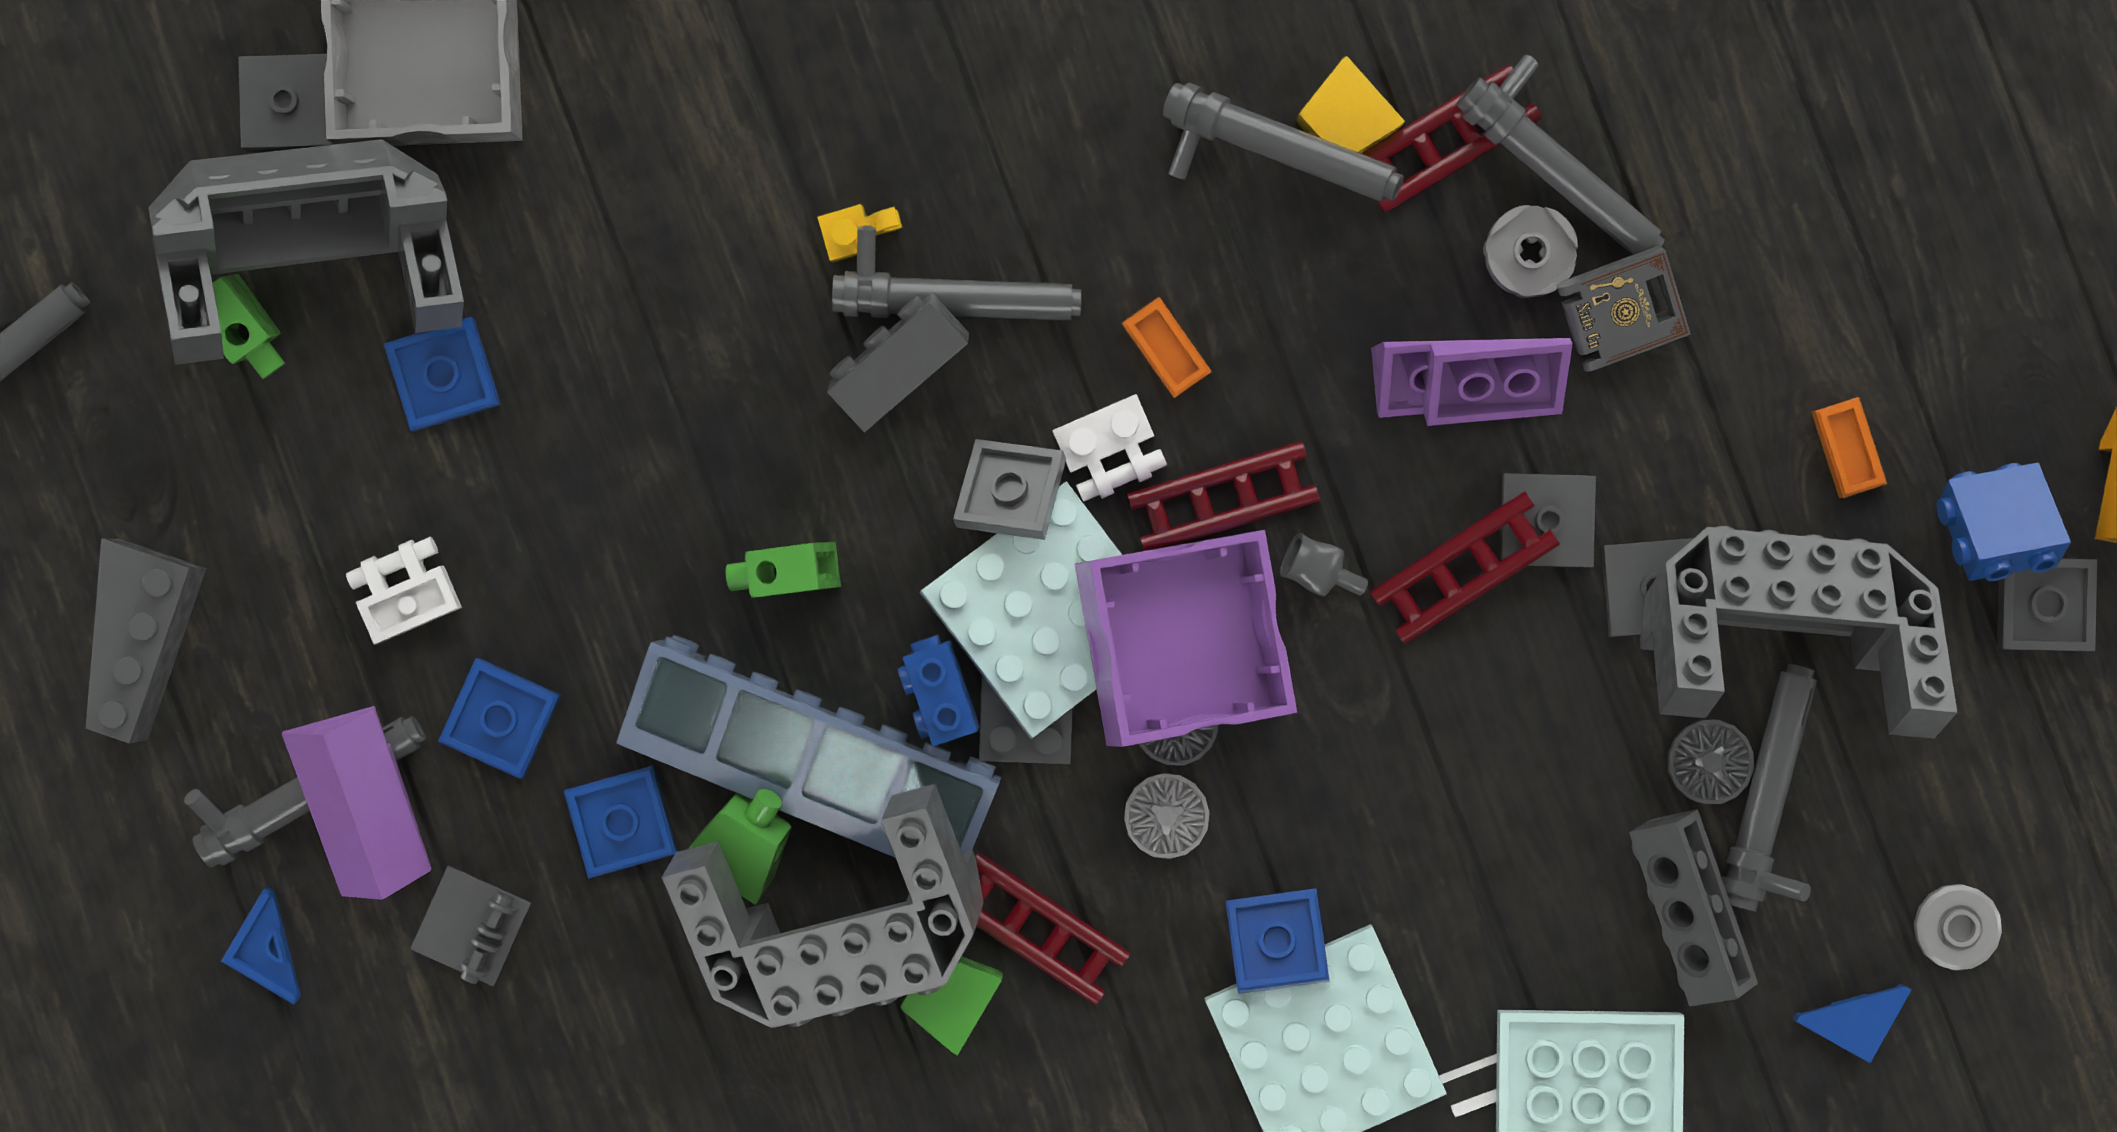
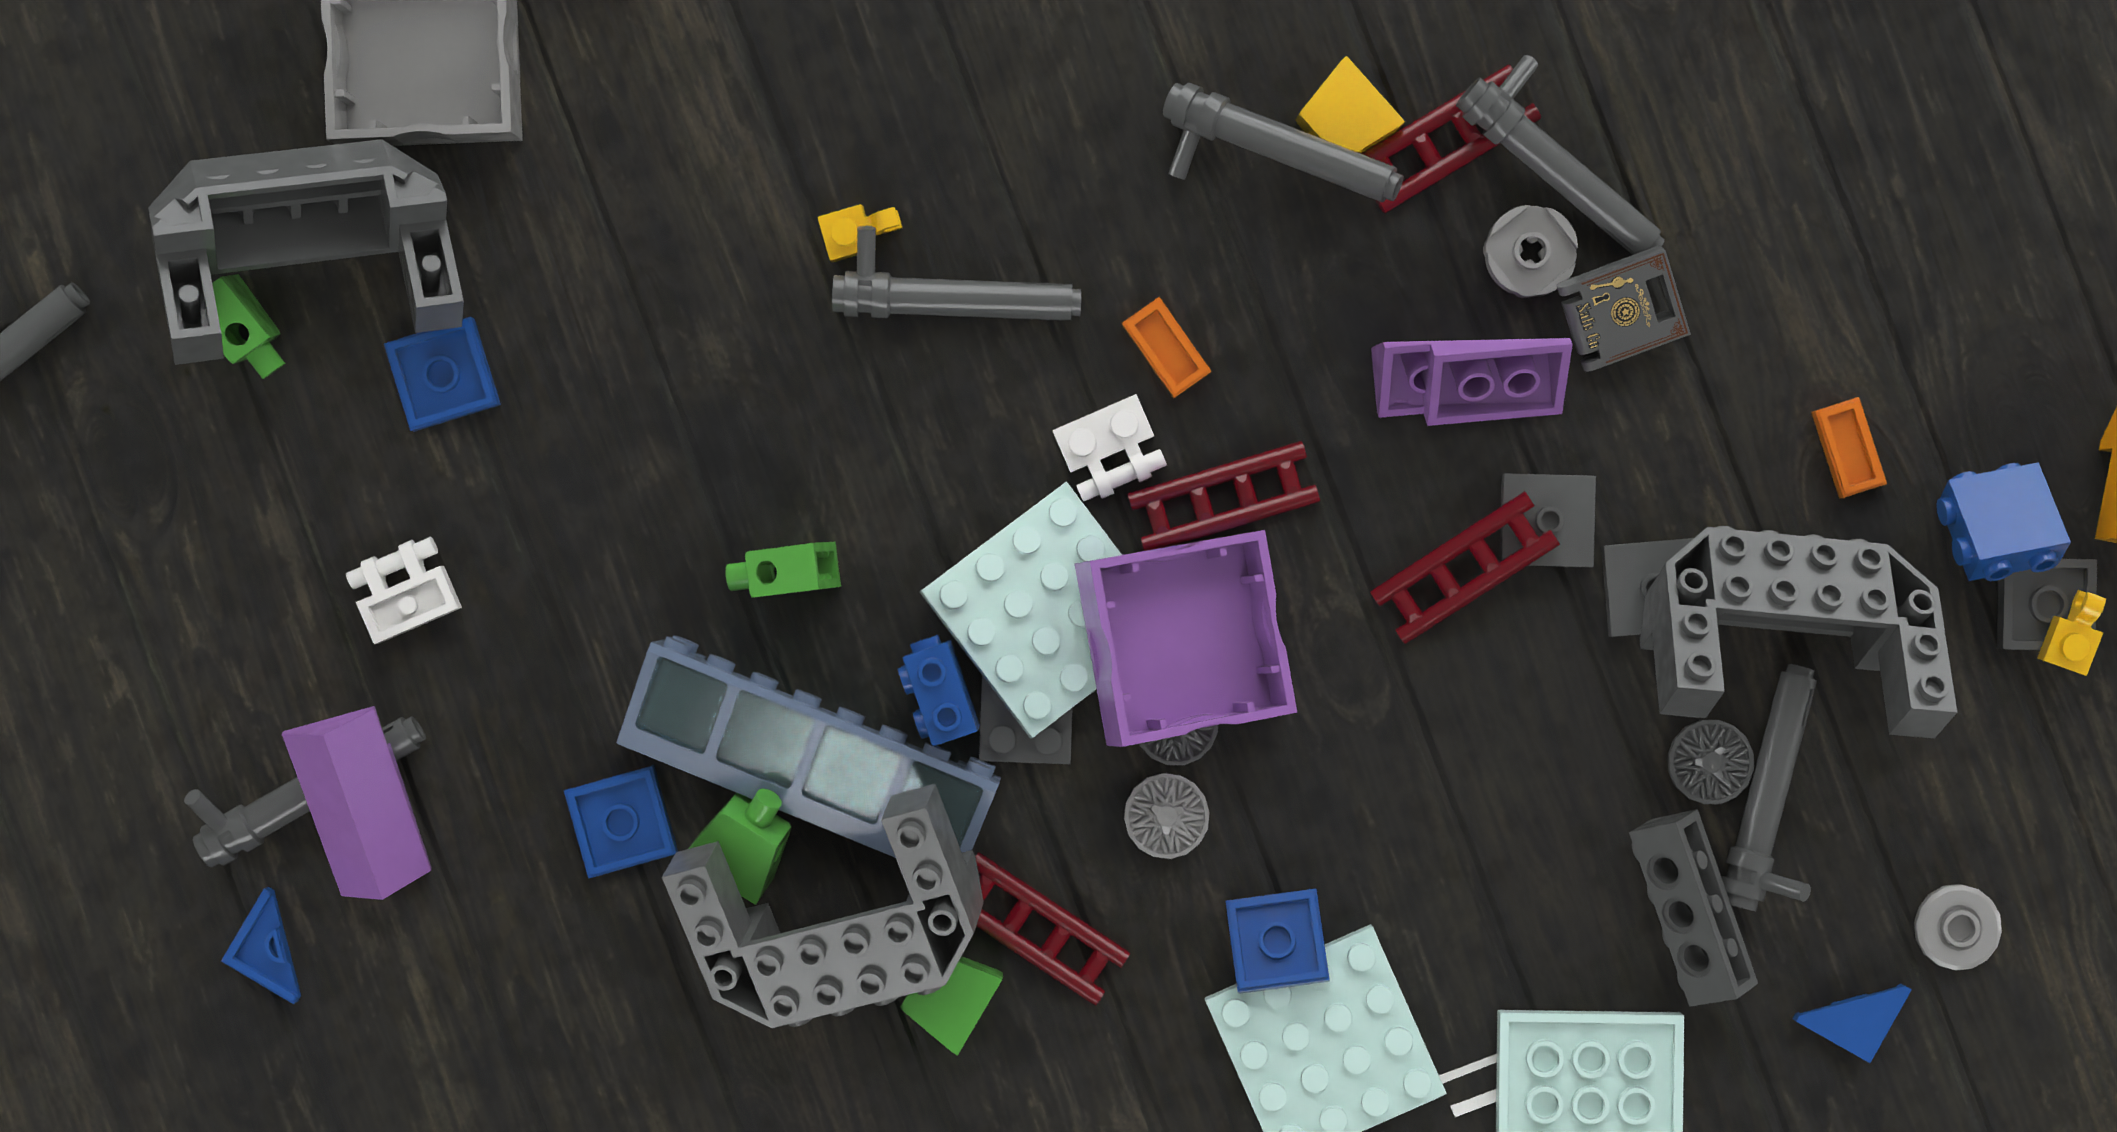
(136, 636): dark grey wedge -> none
(282, 101): dark grey plate -> none
(470, 926): dark grey hinge -> none
(499, 718): blue tile -> none
(896, 360): dark grey brick -> none
(1009, 489): plate -> none
(1319, 567): dark grey piece -> none
(2072, 641): none -> yellow plate

